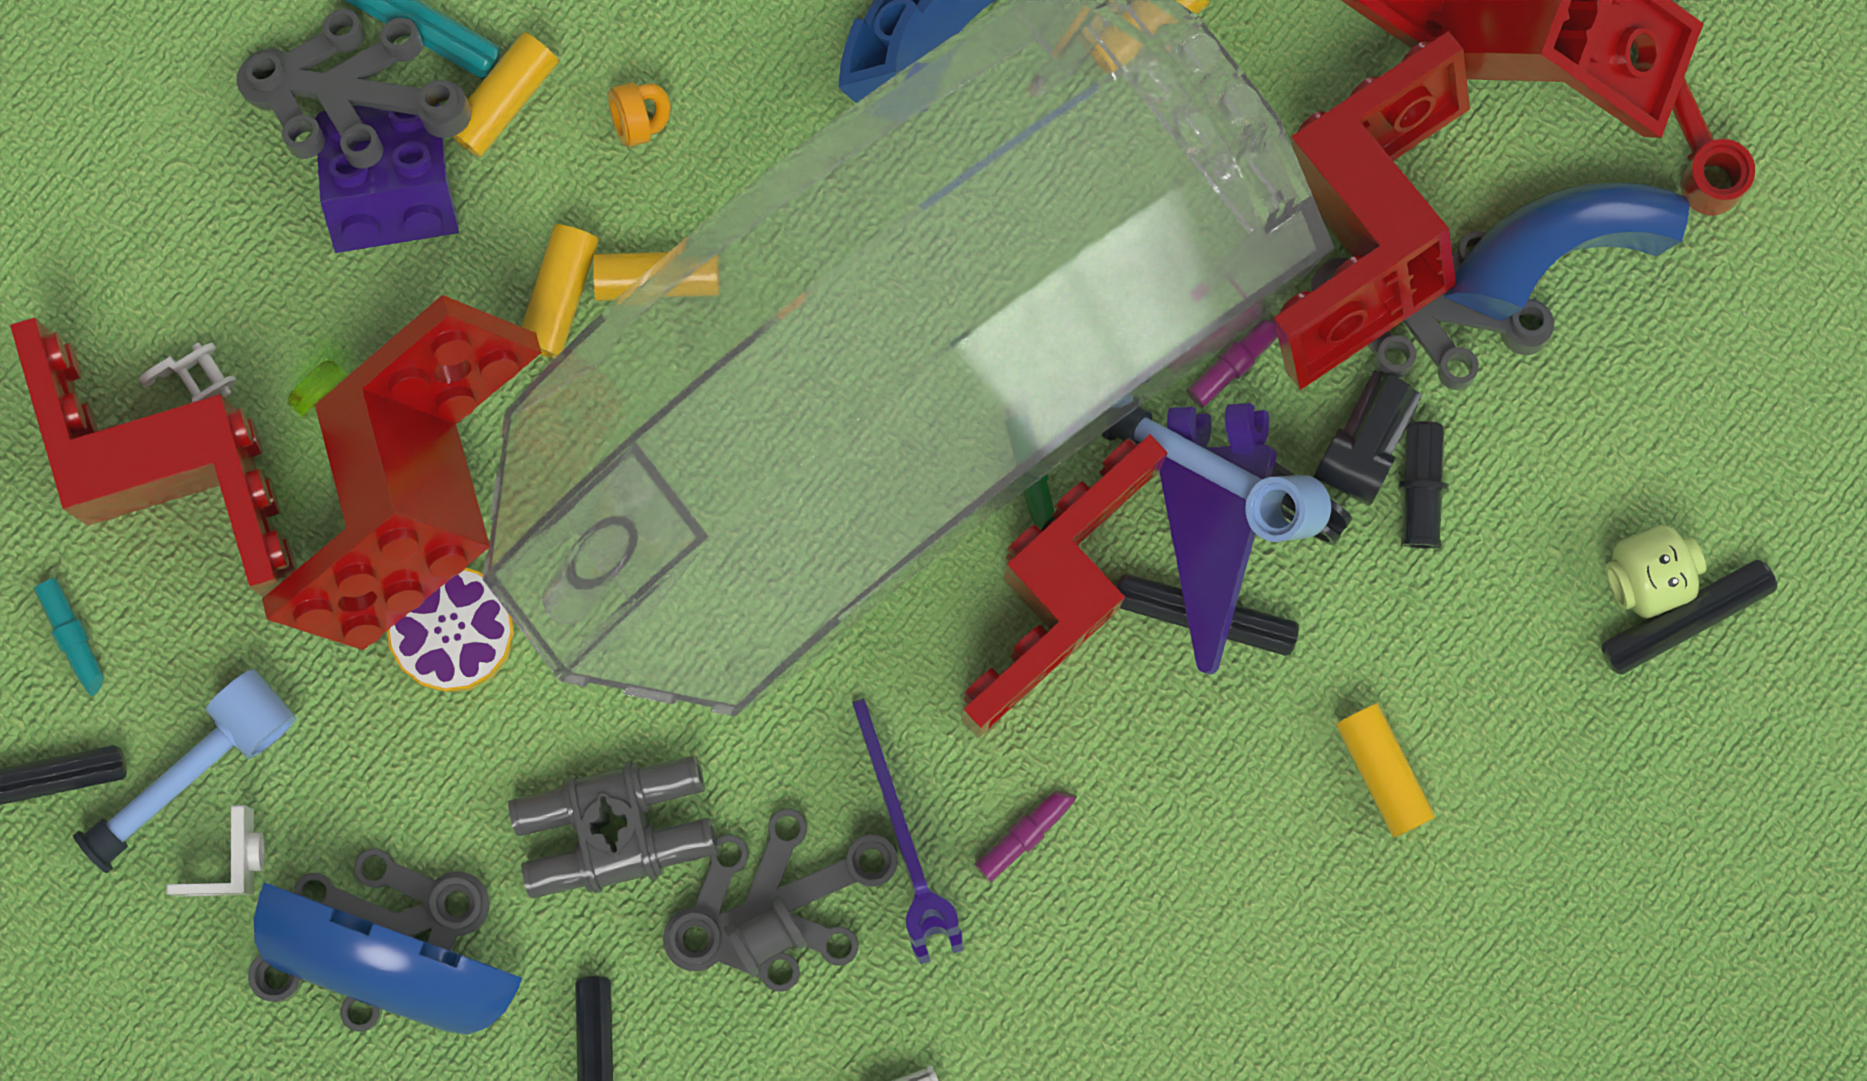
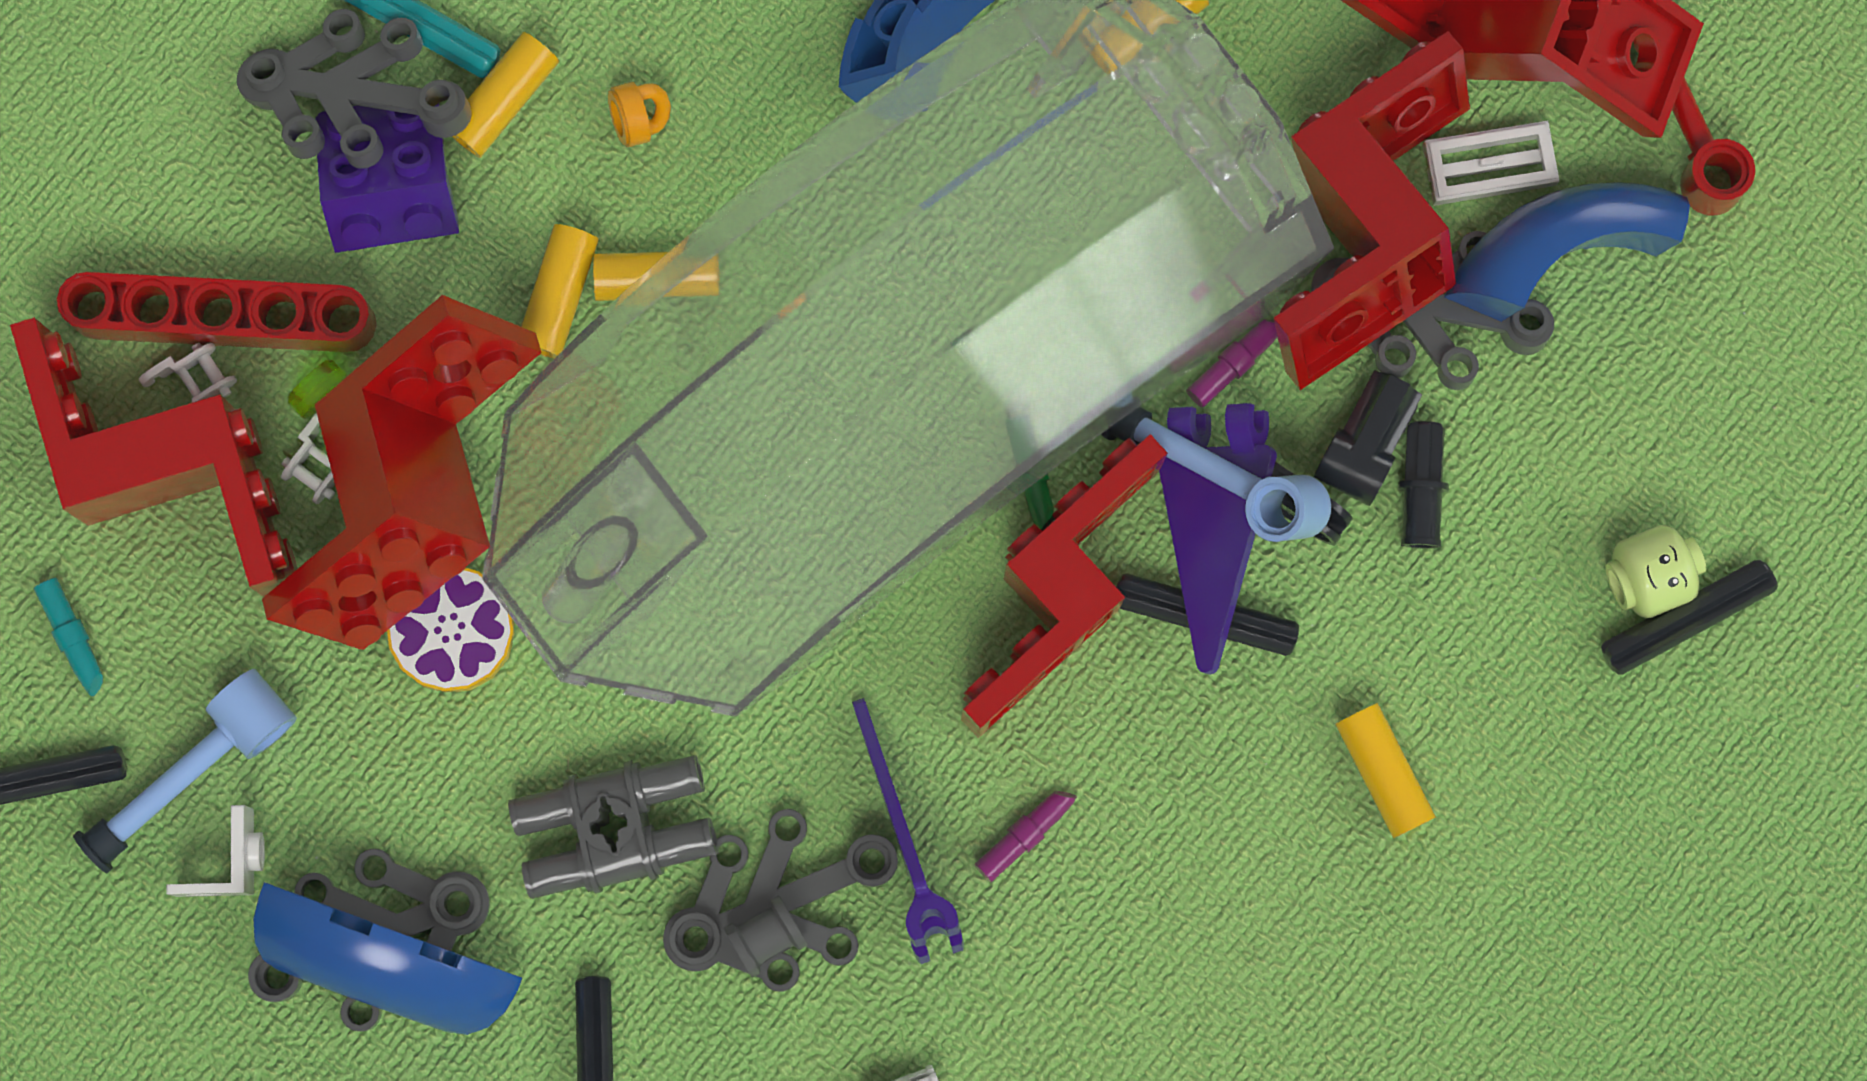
(191, 296): none -> red beam
(294, 466): none -> white piece
(1440, 172): none -> white tile

